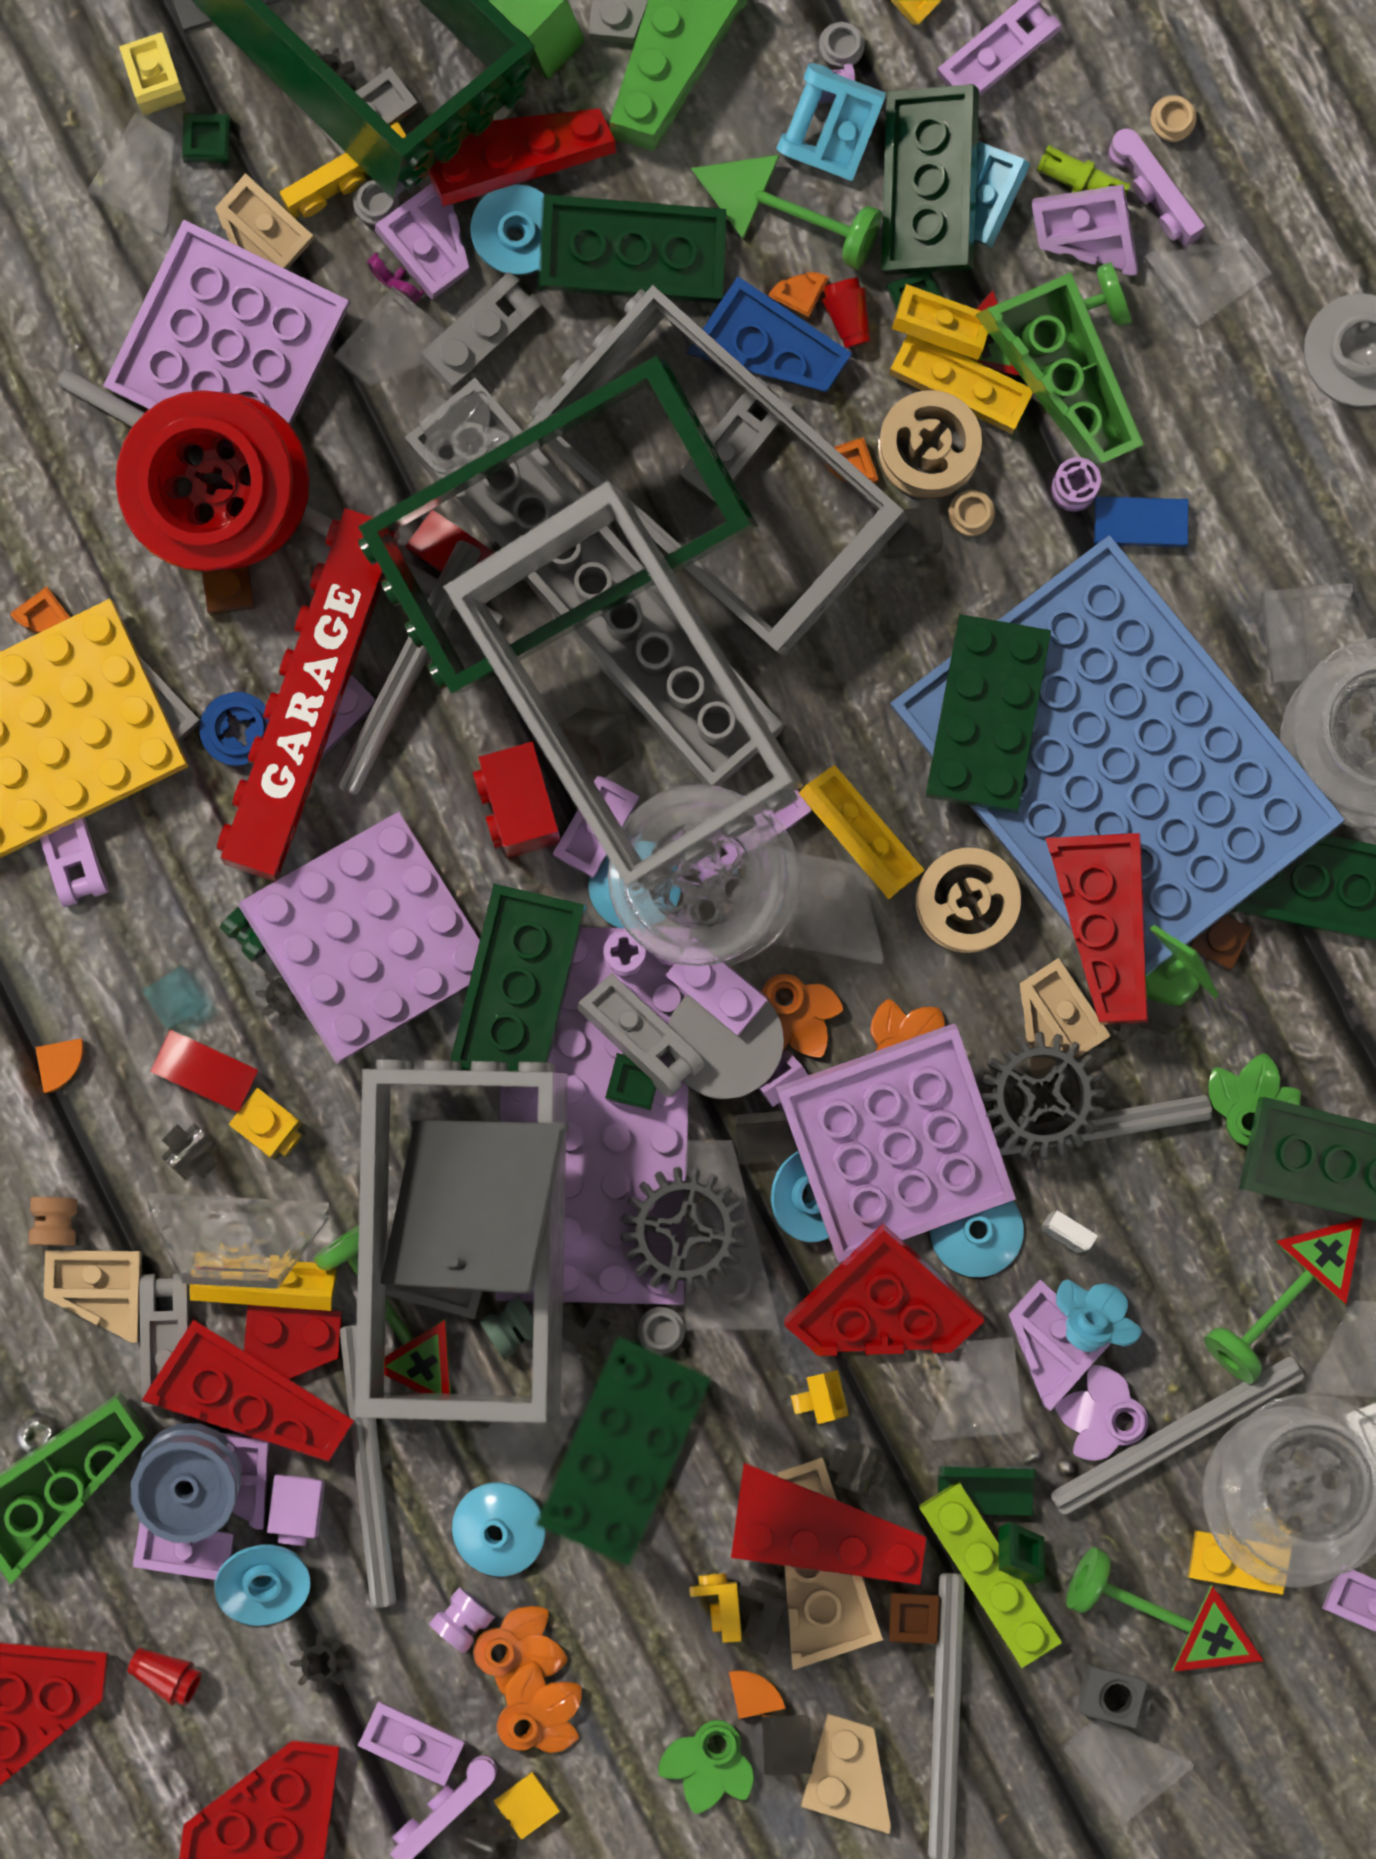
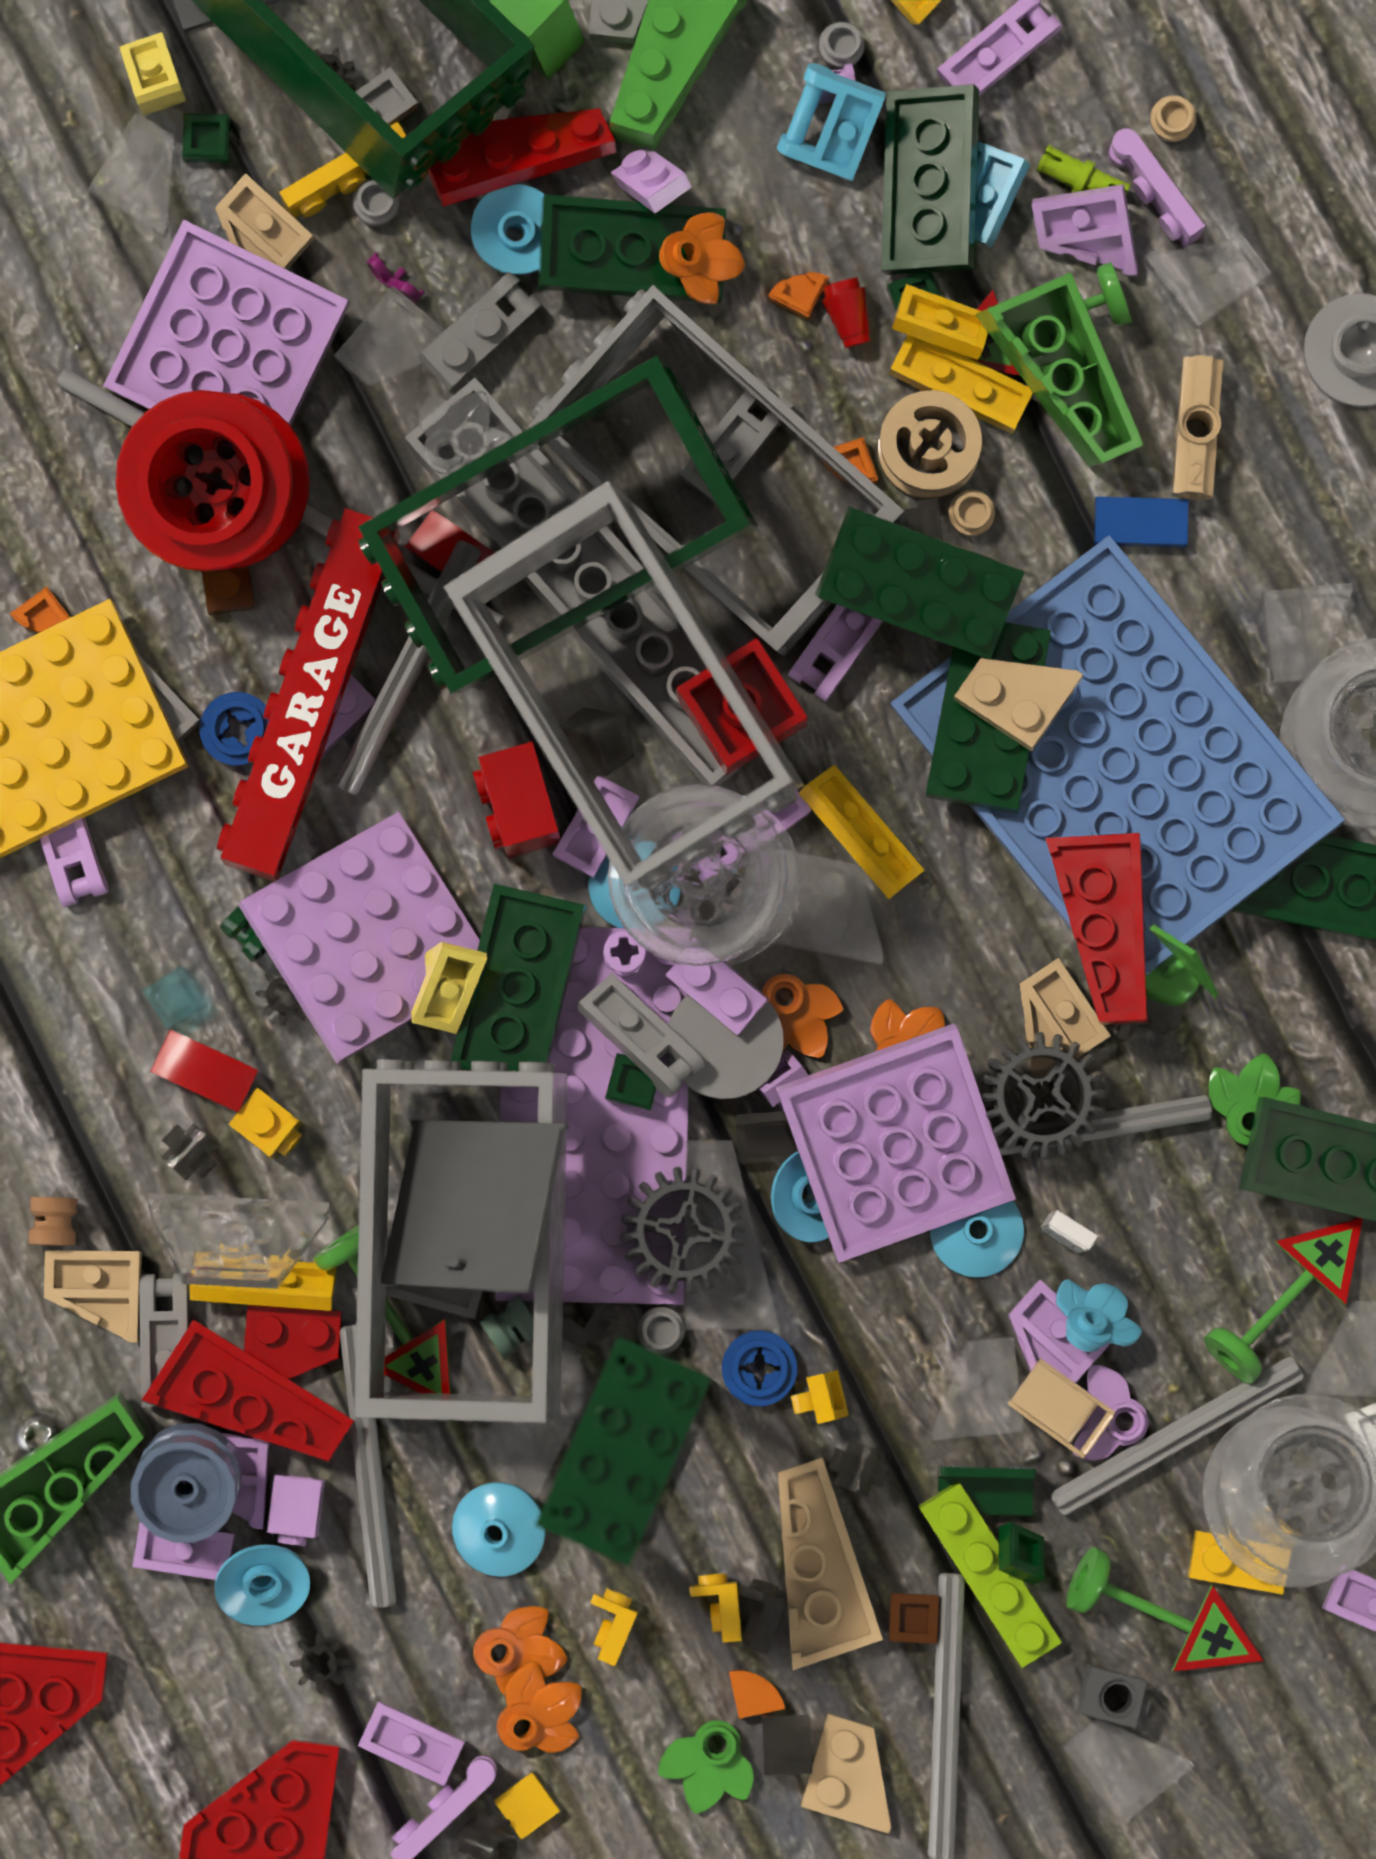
(59, 1063): orange tile -> none
(165, 1675): red cone -> none
(426, 241): lavender wing -> none
(448, 986): none -> light yellow slope
(461, 1620): lavender wheel -> none
(613, 1634): none -> yellow bracket
(651, 179): none -> lavender plate
(707, 260): none -> orange plate
(718, 721): none -> red brick
(741, 187): bright green piece -> none
(773, 340): blue wing -> none
(775, 1352): none -> blue gear
(809, 1530): red wing -> none
(840, 642): none -> lavender plate
(883, 1304): red plate -> none
(919, 582): none -> dark green plate
(1002, 885): tan wheel -> none
(1017, 697): none -> tan wing
(1058, 1406): none -> tan piece
(1073, 493): lavender wheel -> none
(1197, 400): none -> tan piece
(1222, 942): reddish brown plate -> none

